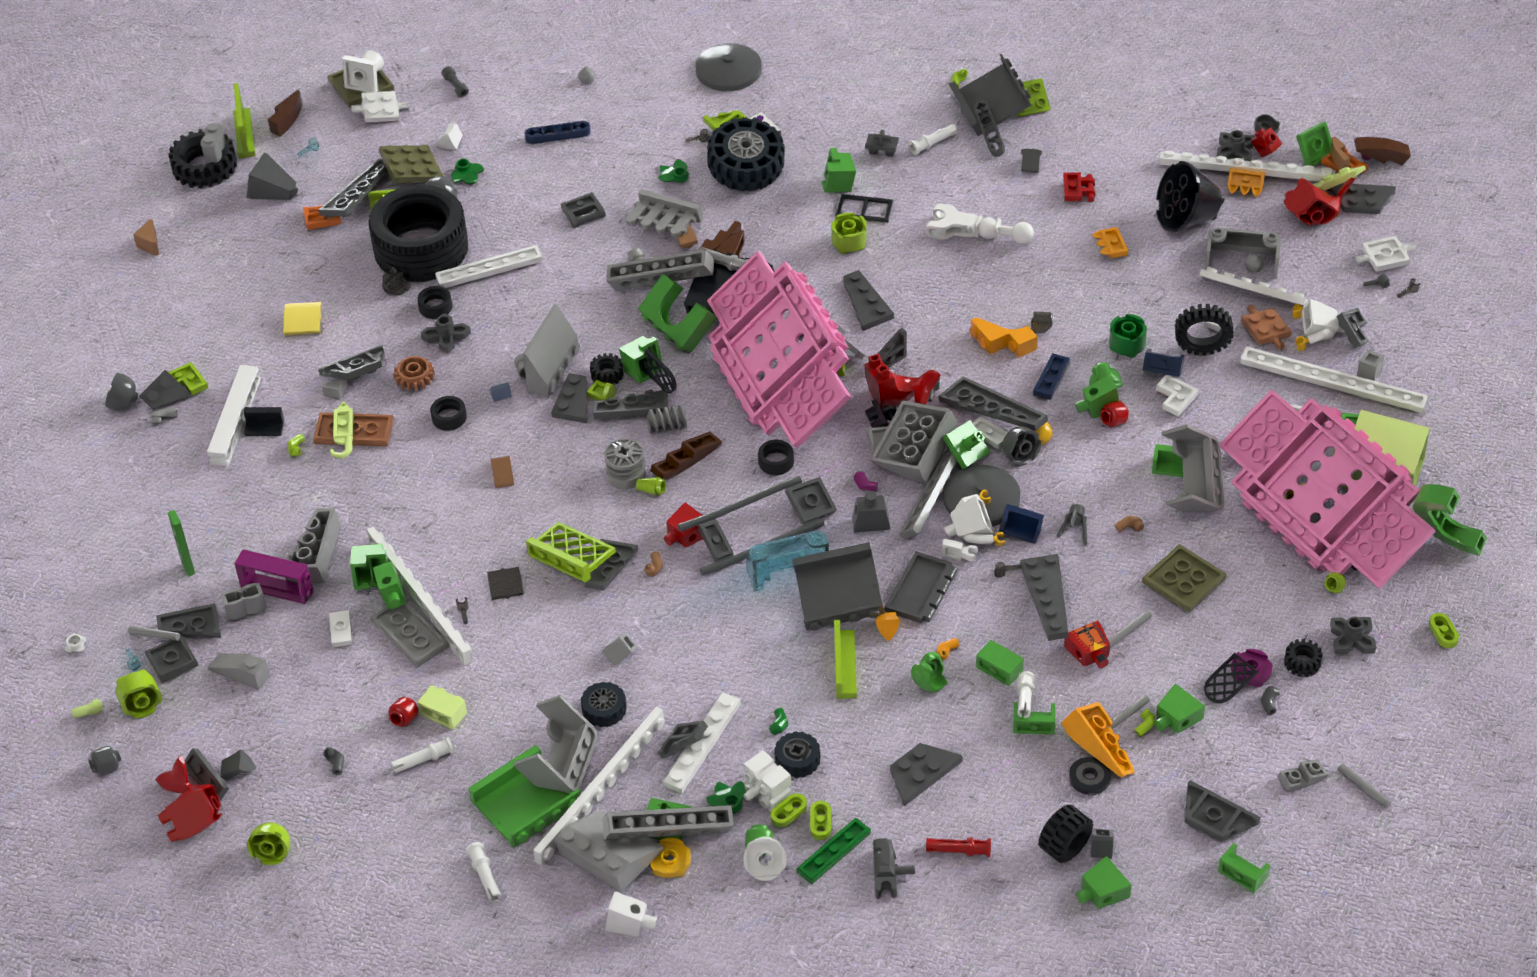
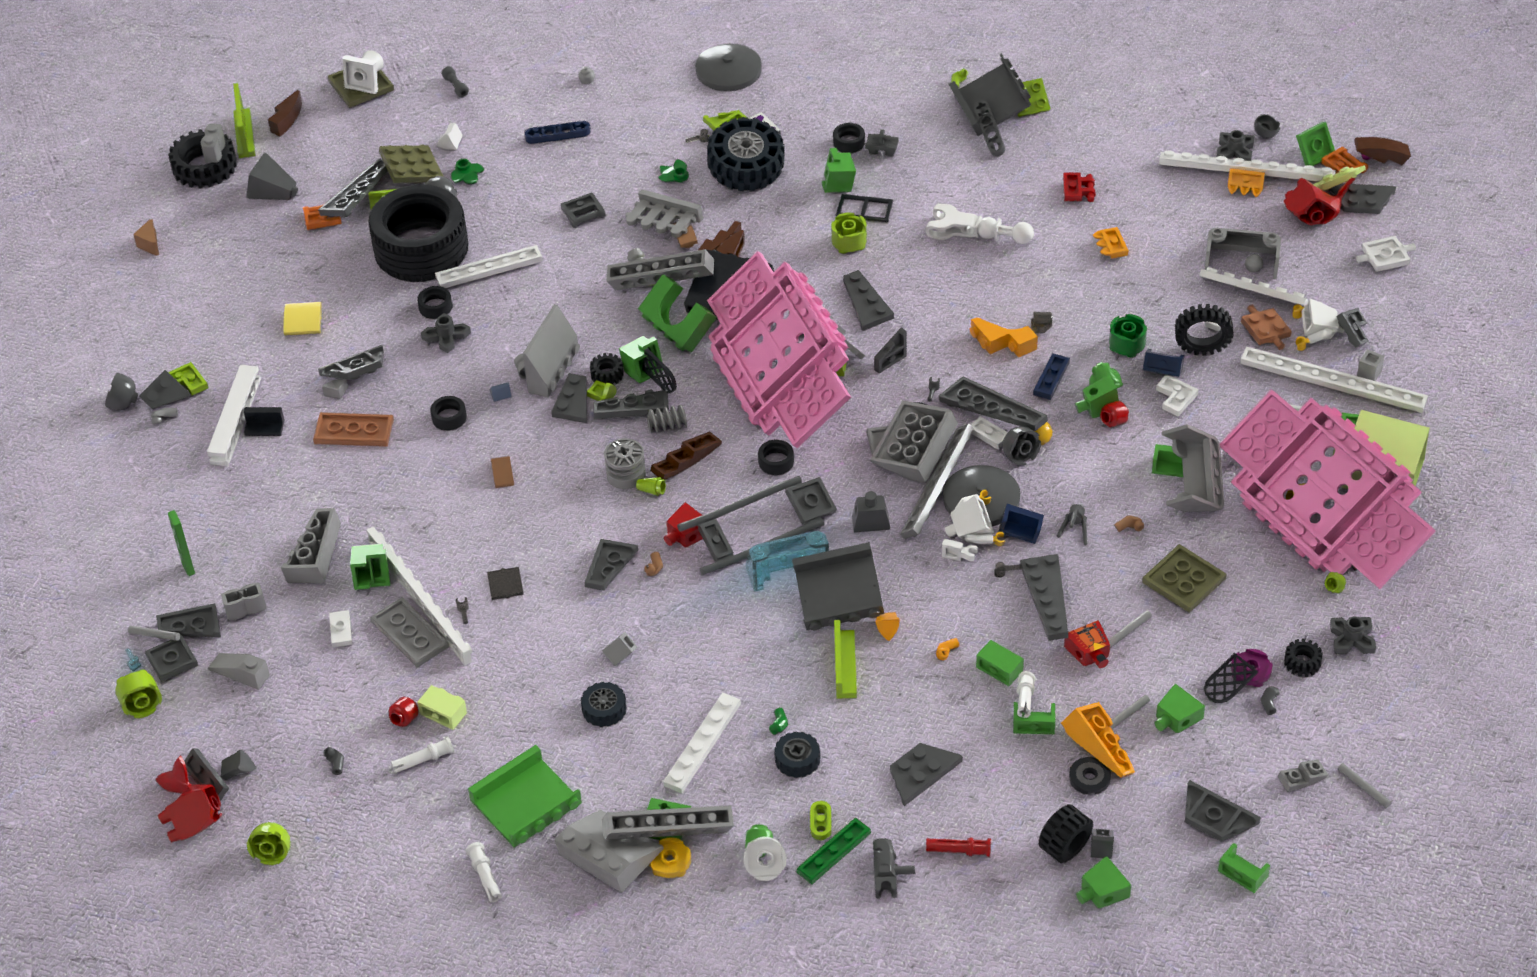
(75, 643): white plate -> none
(94, 707): yellowish green arm -> none
(104, 760): dark grey head -> none
(293, 448): lime arm -> none
(297, 592): magenta window -> none
(313, 145): clear light blue hand -> none
(343, 429): yellowish green plate -> none
(380, 106): white plate -> none
(393, 592): bright green torso -> none
(394, 282): clear smoke piece -> none
(414, 373): nougat gear -> none
(562, 559): lime fence -> none
(571, 751): light grey windscreen -> none
(604, 780): white plate -> none
(628, 916): white torso -> none
(682, 737): dark grey wing -> none
(726, 796): green plate -> none
(731, 262): light grey pin -> none
(766, 781): white brick -> none
(788, 811): lime plate -> none
(849, 129): none -> black tyre
(863, 483): magenta arm -> none
(883, 415): black hips -> none
(893, 388): red hips -> none
(921, 588): dark grey hinge -> none
(927, 141): white pin -> none
(928, 673): bright green hair -> none
(966, 444): tile -> none
(1030, 160): dark grey tile -> none
(1147, 724): lime arm -> none
(1186, 198): black cone -> none
(1266, 141): red brick -> none
(1337, 153): medium nougat slope -> none
(1382, 280): dark grey hand -> none
(1411, 288): clear smoke hand -> none
(1432, 506): bright green arch -> none
(1445, 633): lime plate -> none

